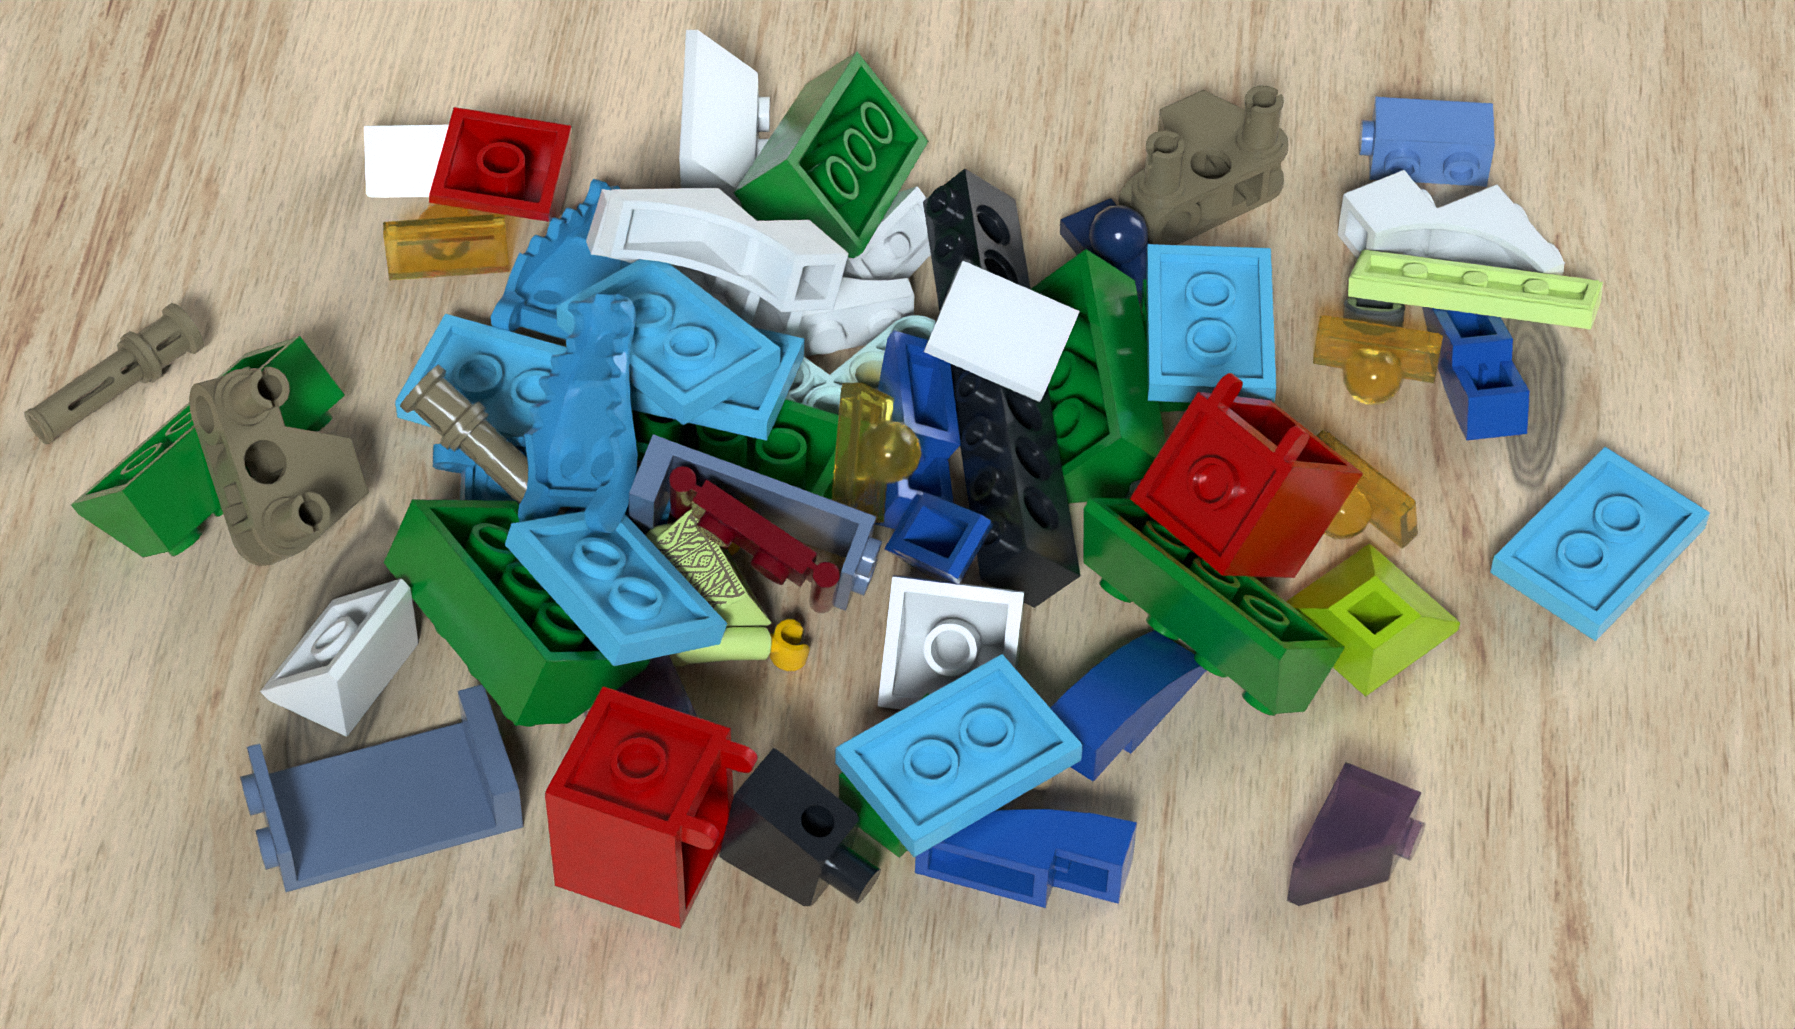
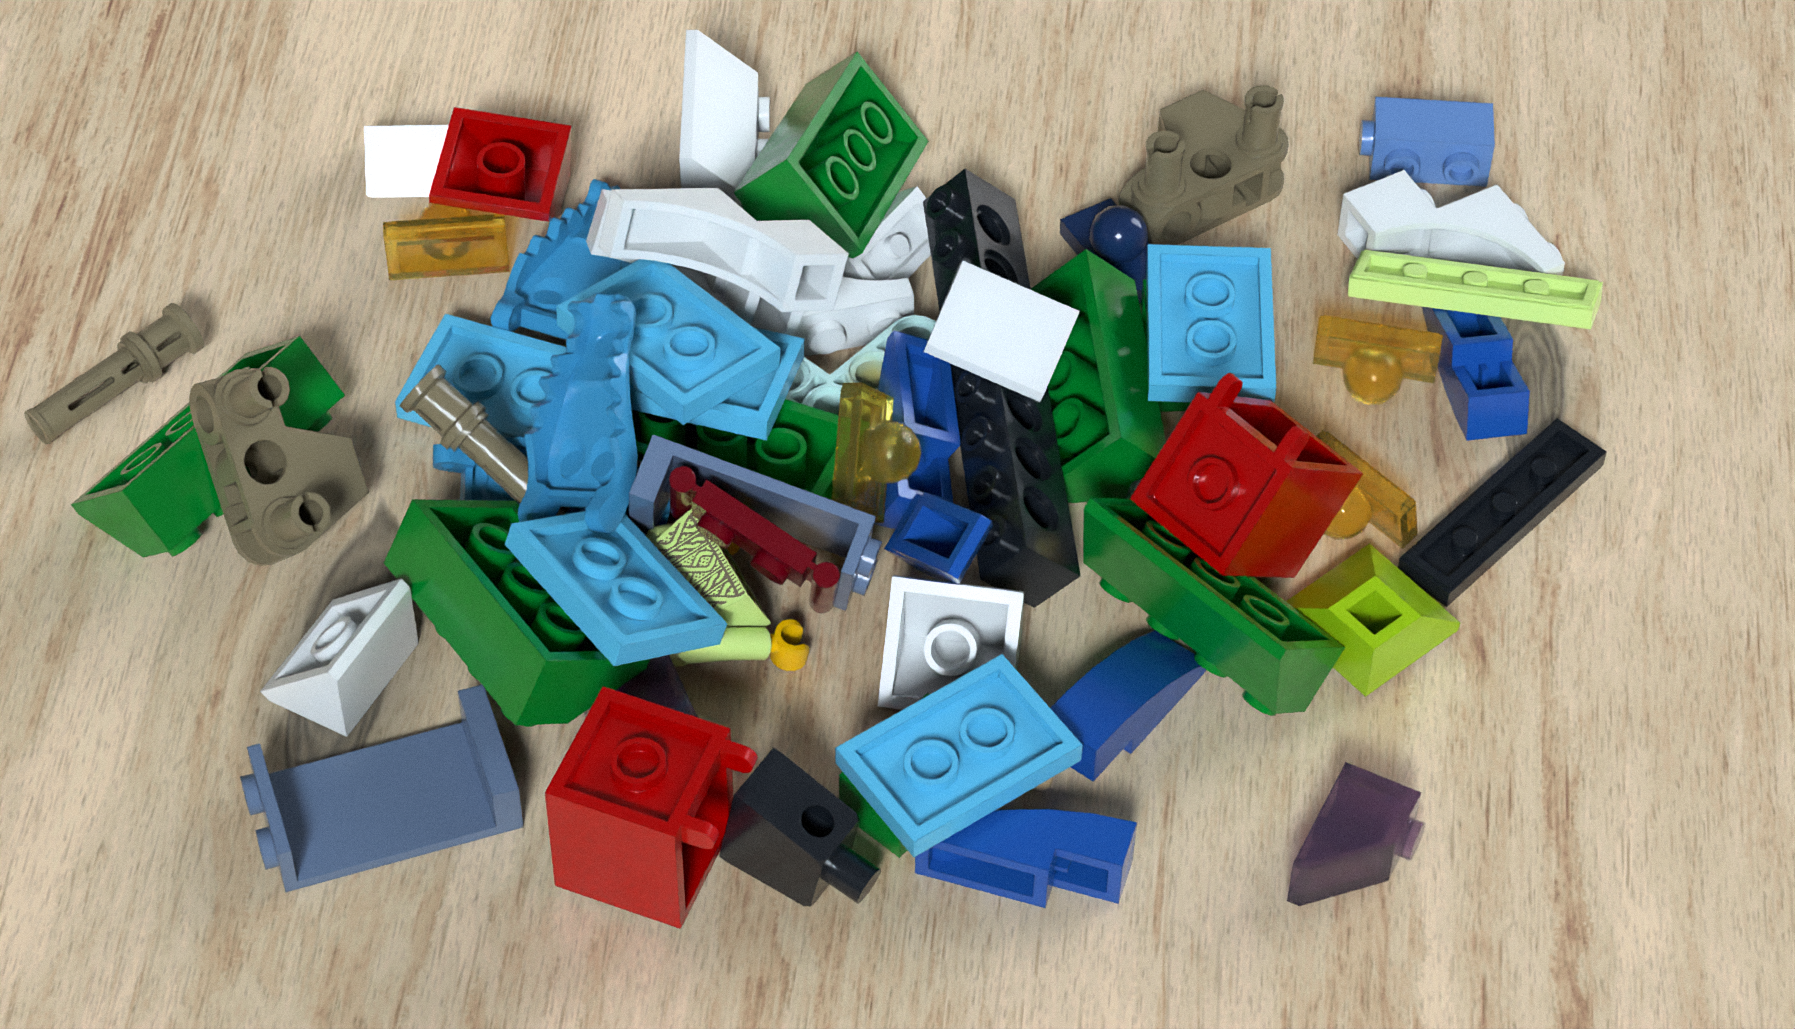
(1374, 311): dark grey tile -> none
(1501, 512): none -> black tile
(1599, 543): medium azure plate -> none

